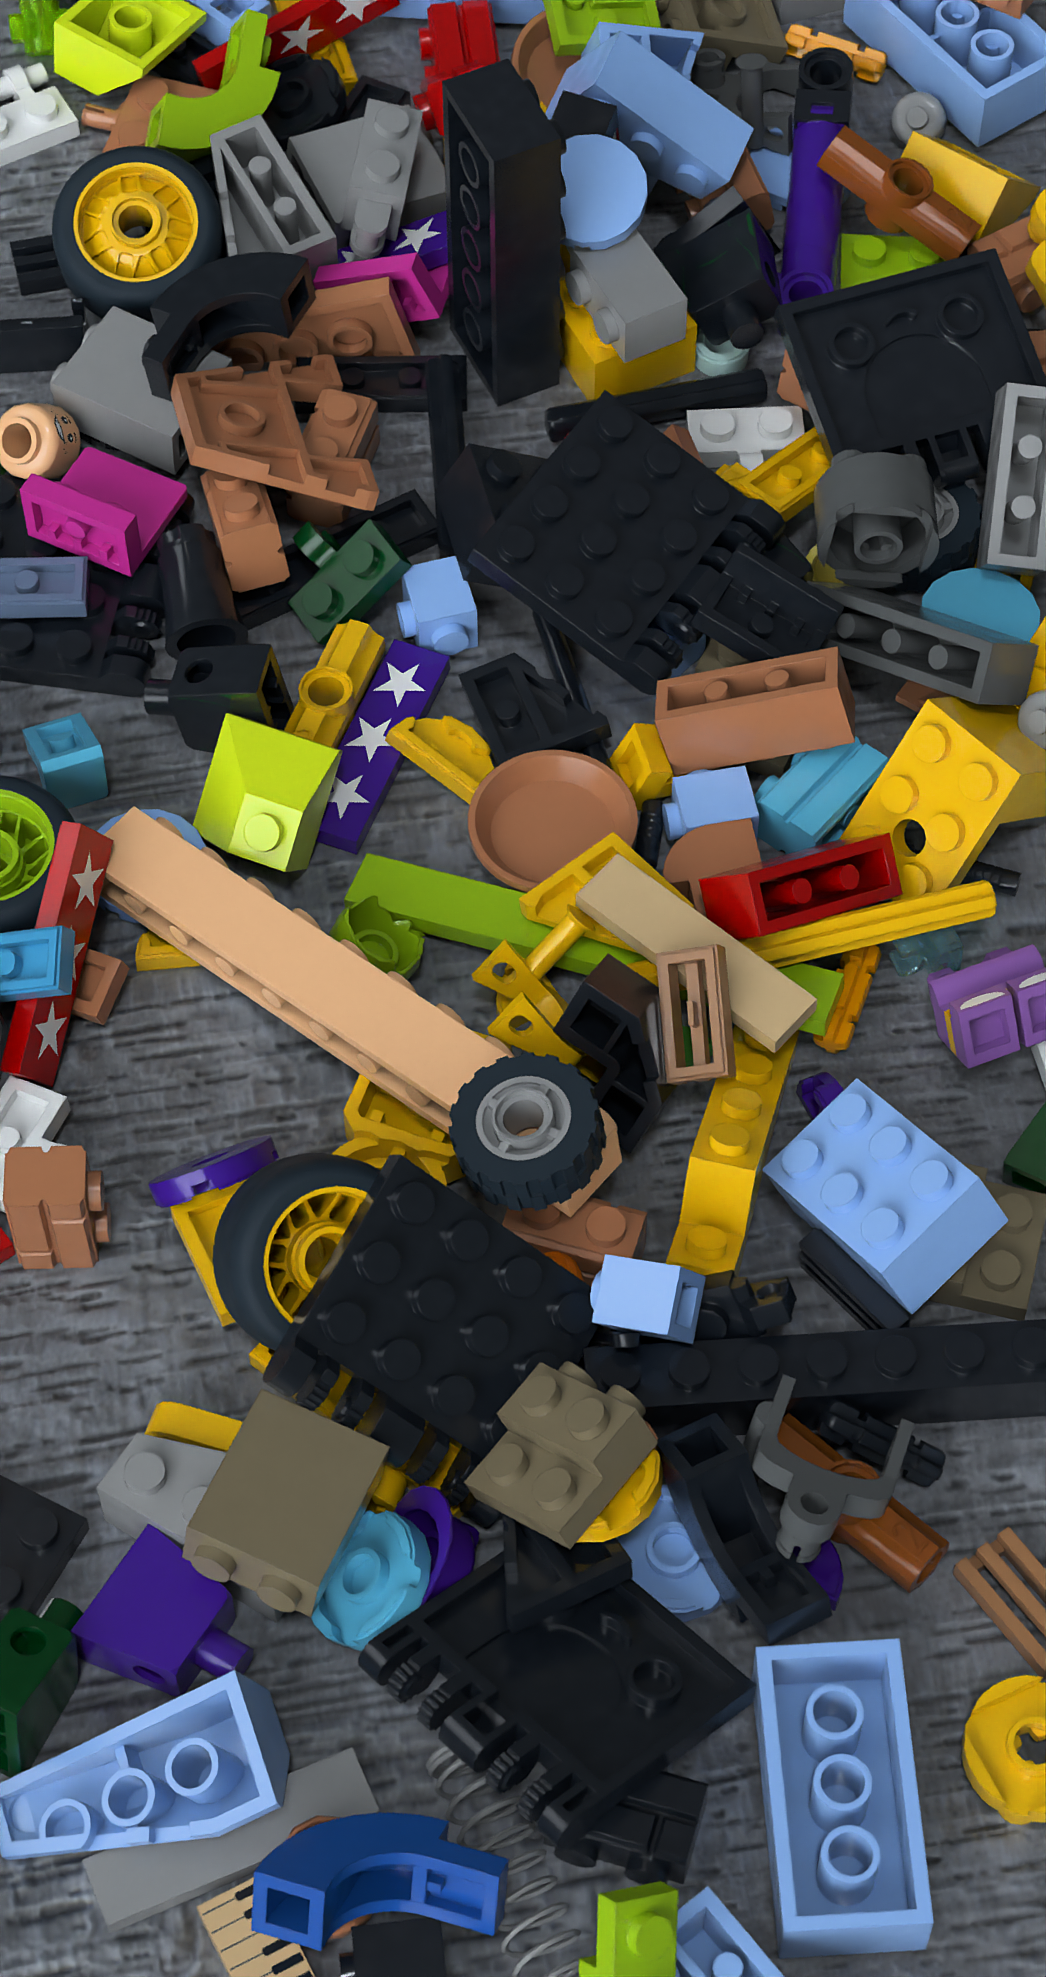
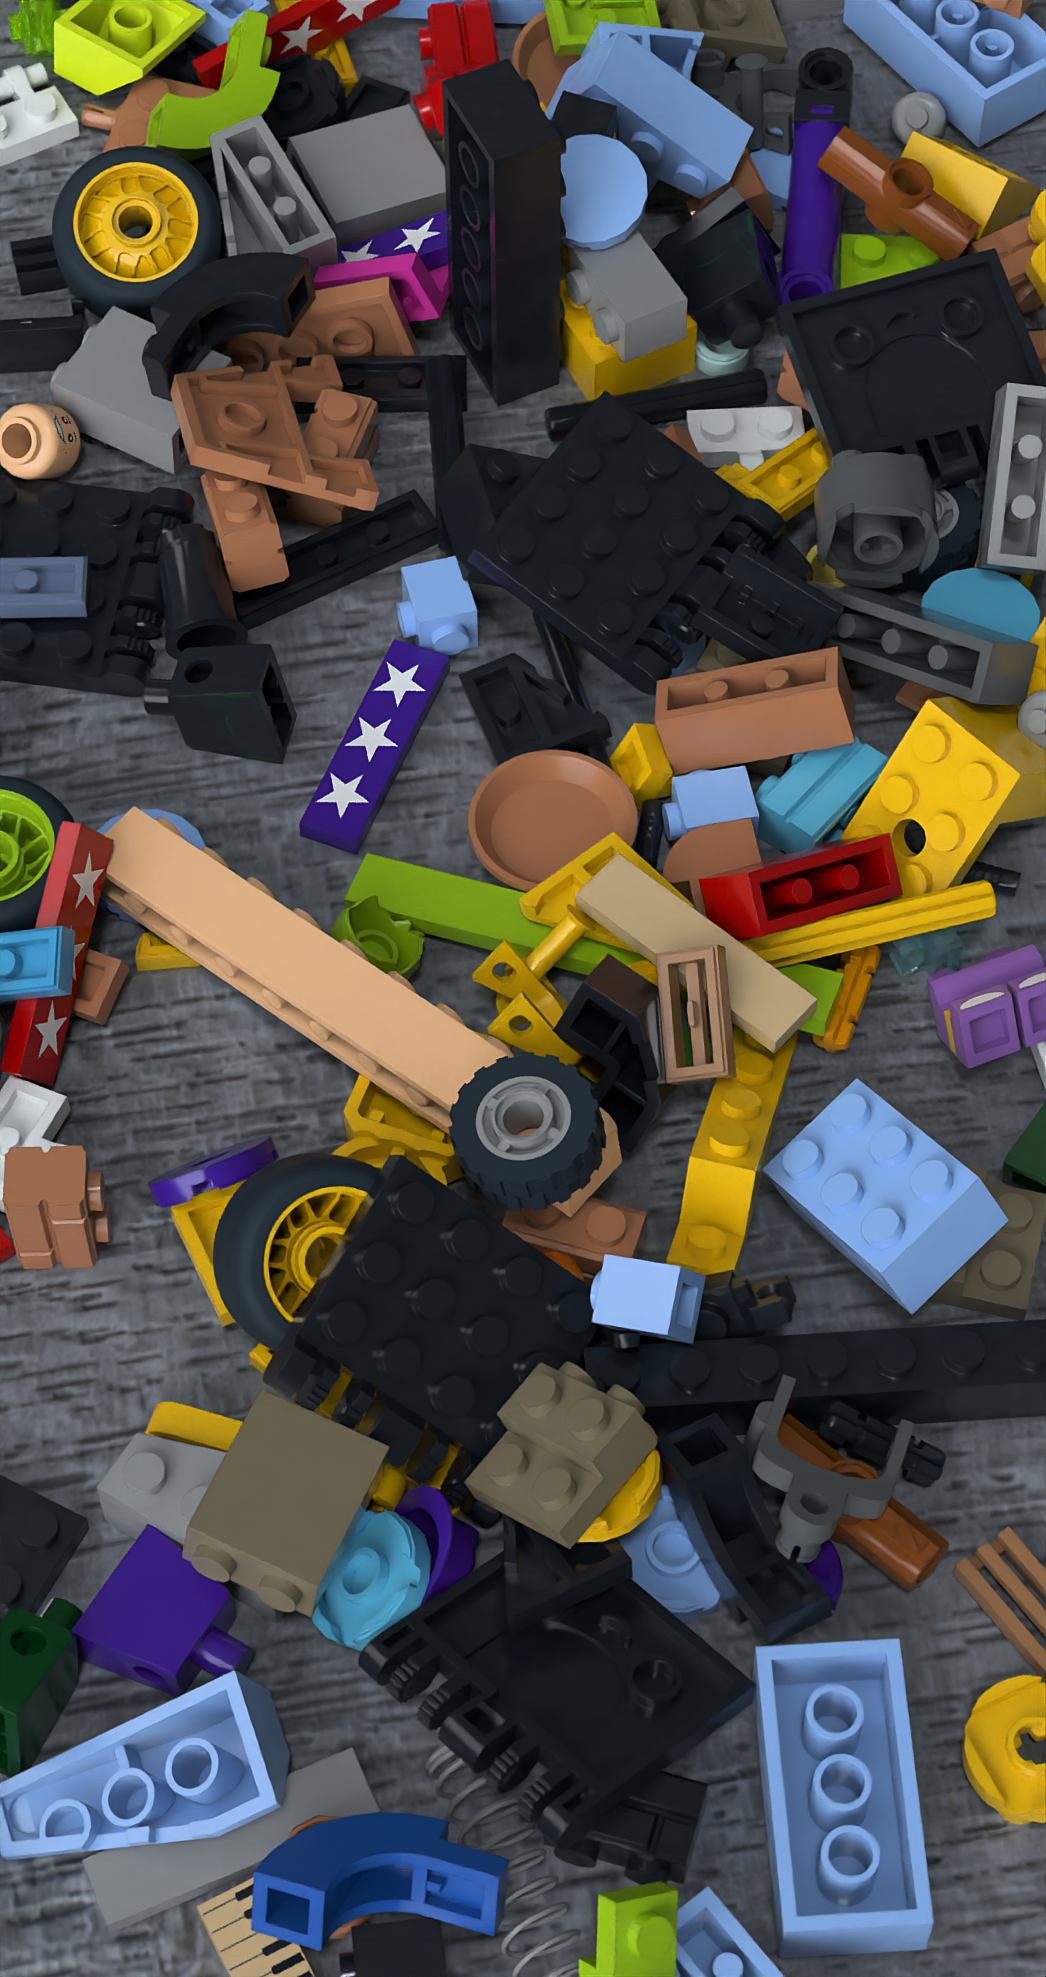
(68, 760): medium azure slope -> none
(102, 509): dark pink bracket -> none
(266, 793): neon yellow slope -> none
(337, 682): yellow piece -> none
(348, 577): dark green plate -> none
(380, 175): light grey brick -> none
(445, 750): yellow tile -> none
(818, 1092): dark purple tile -> none
(850, 1284): black tile -> none
(868, 63): light orange axle -> none

